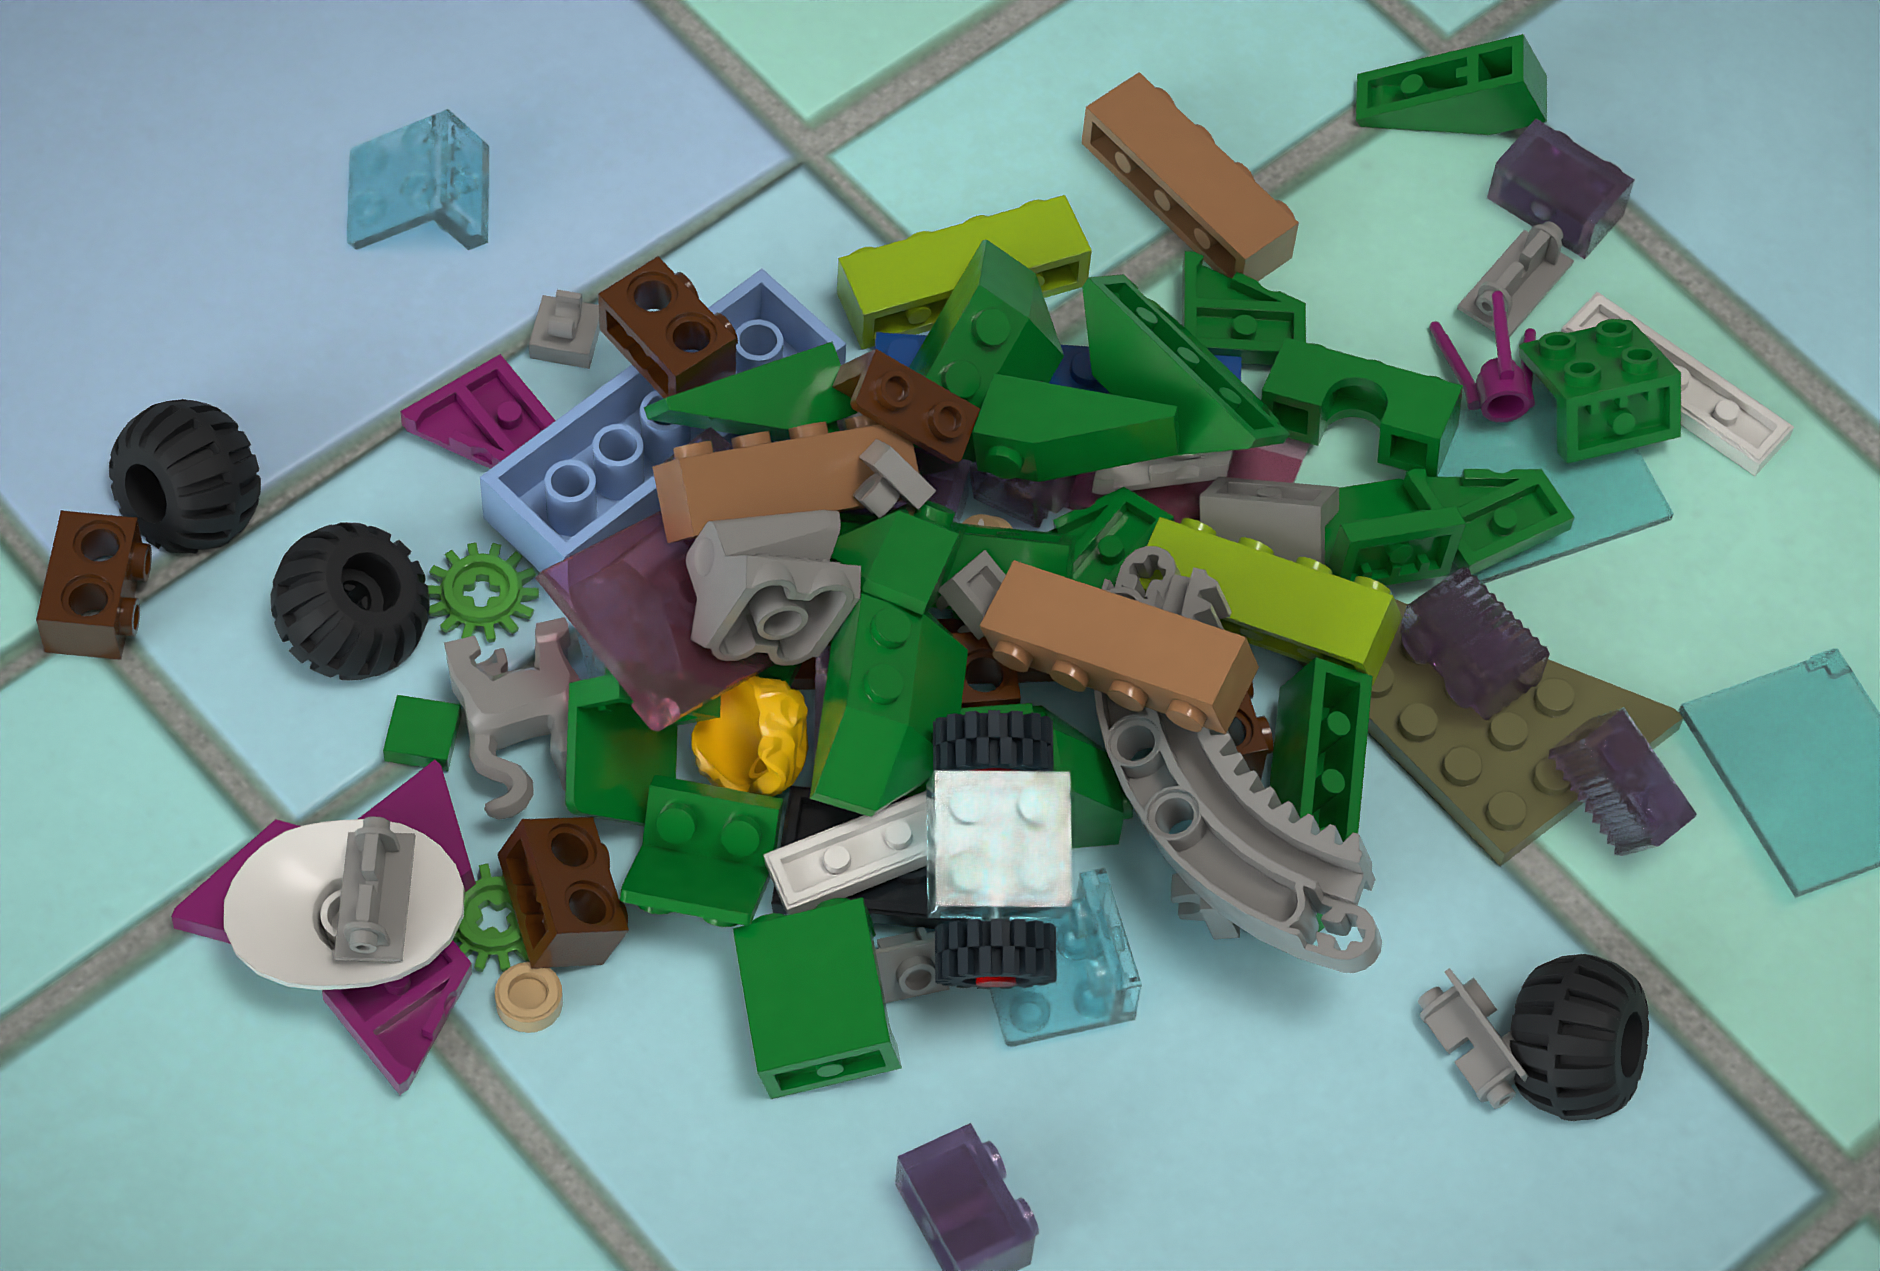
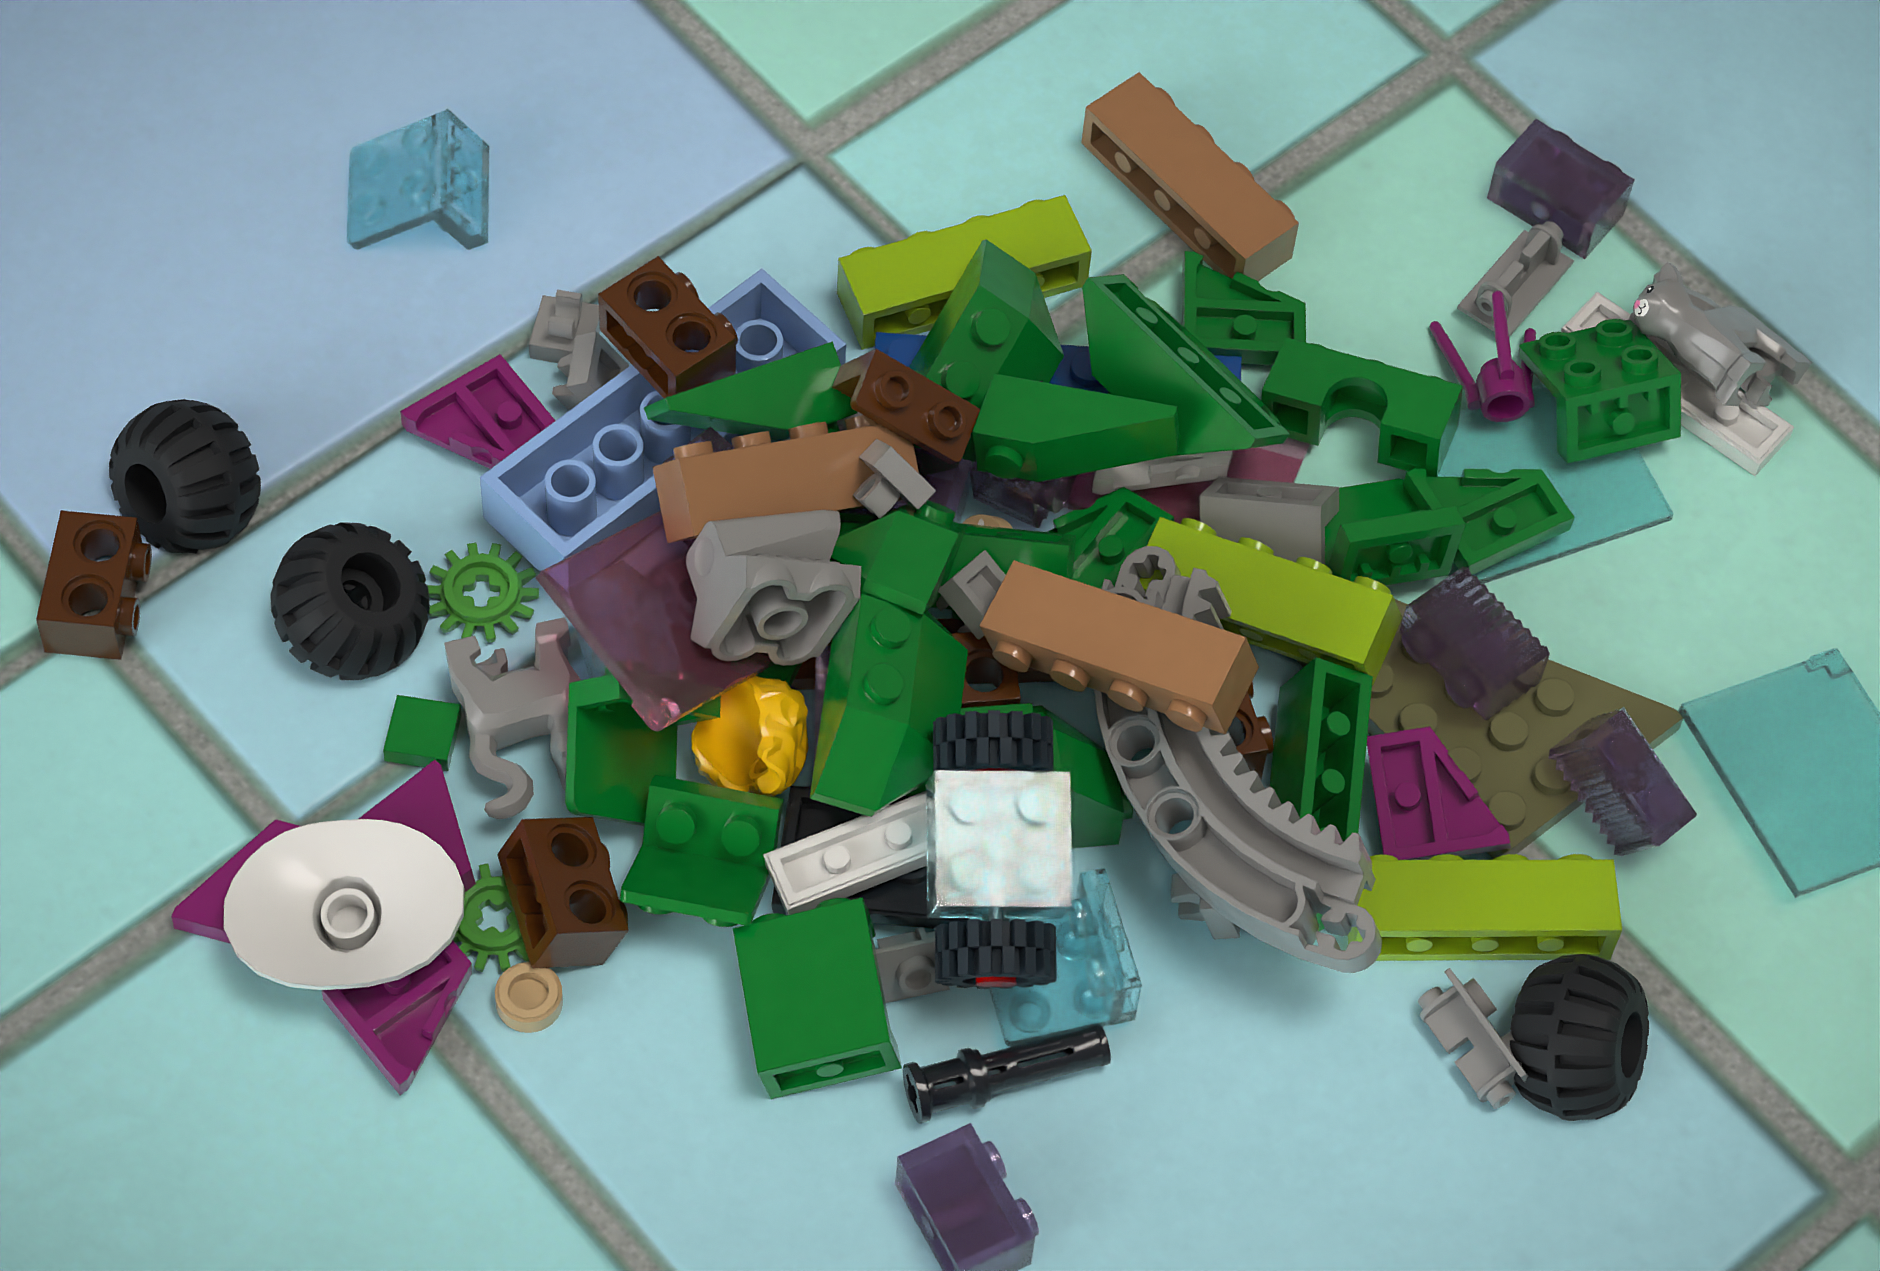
(375, 893): light grey hinge -> none
(587, 368): none -> light grey tile
(970, 1070): none -> black pin
(1426, 800): none -> magenta wing
(1458, 91): green slope -> none
(1493, 908): none -> lime brick
(1716, 342): none -> light grey animal

